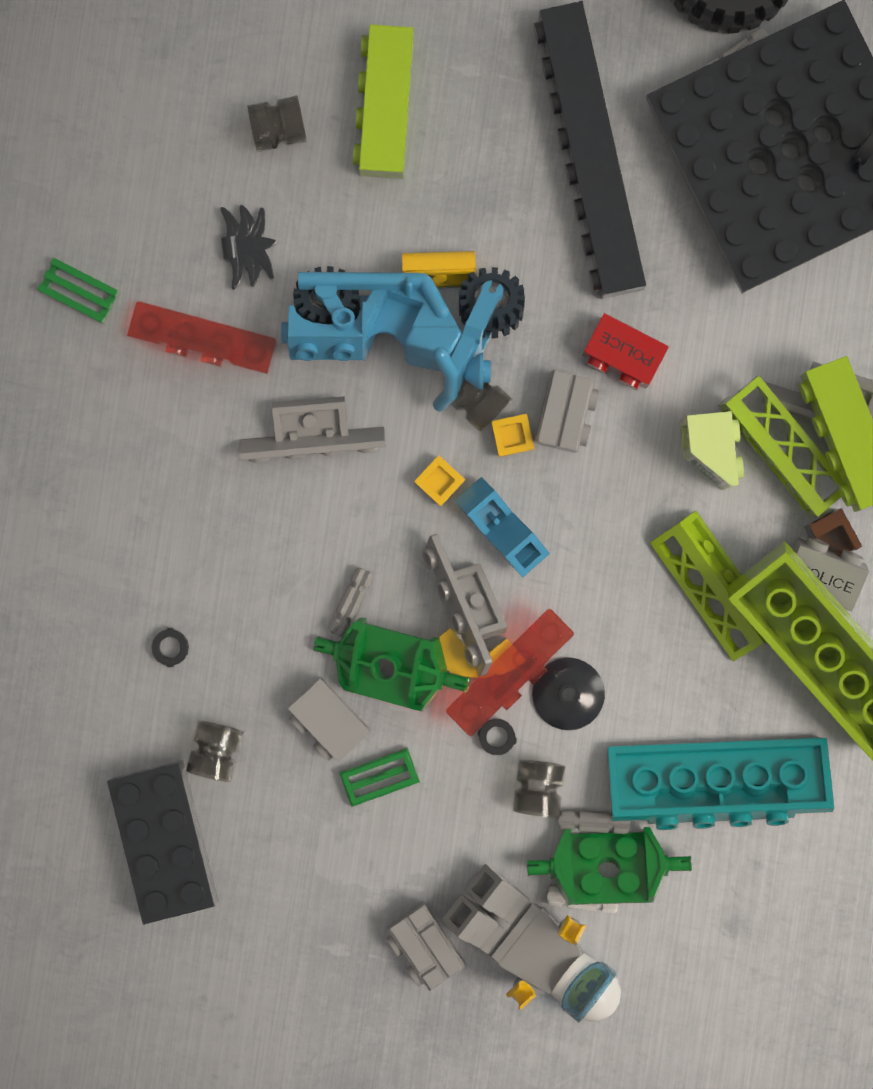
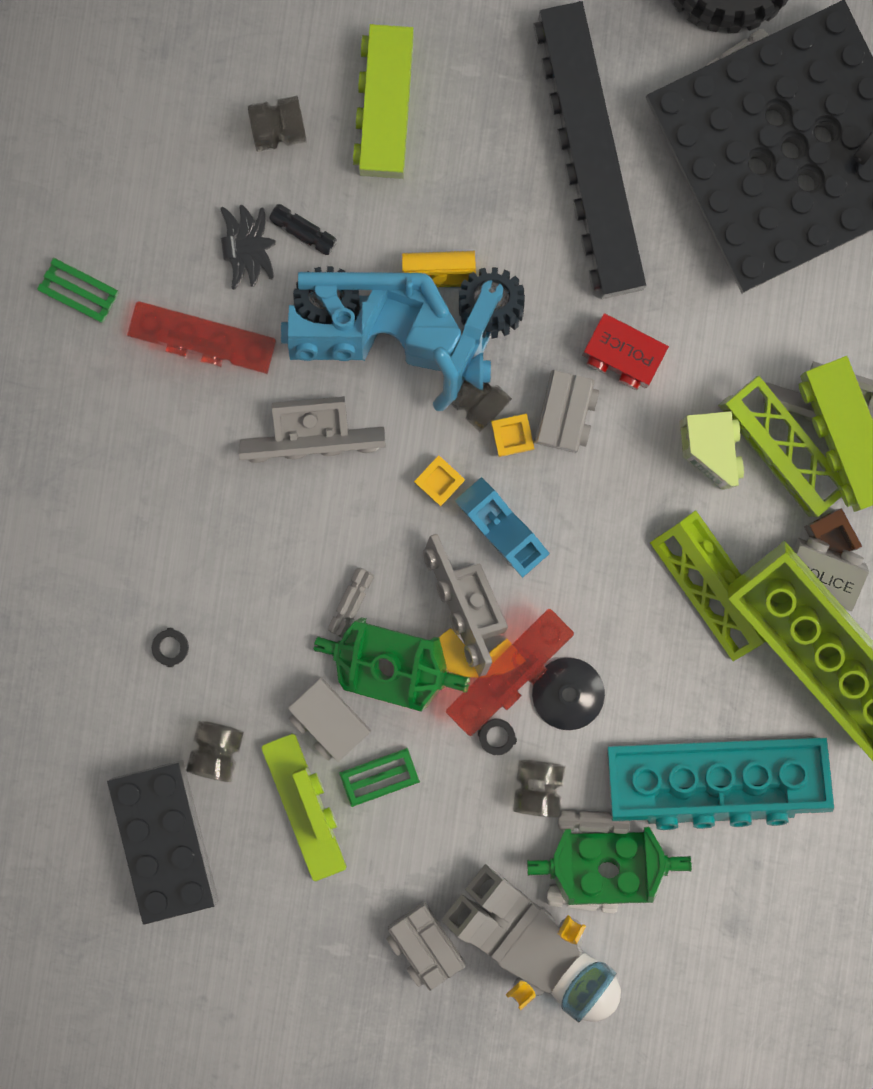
(301, 799): none -> lime bracket
(303, 229): none -> black axle

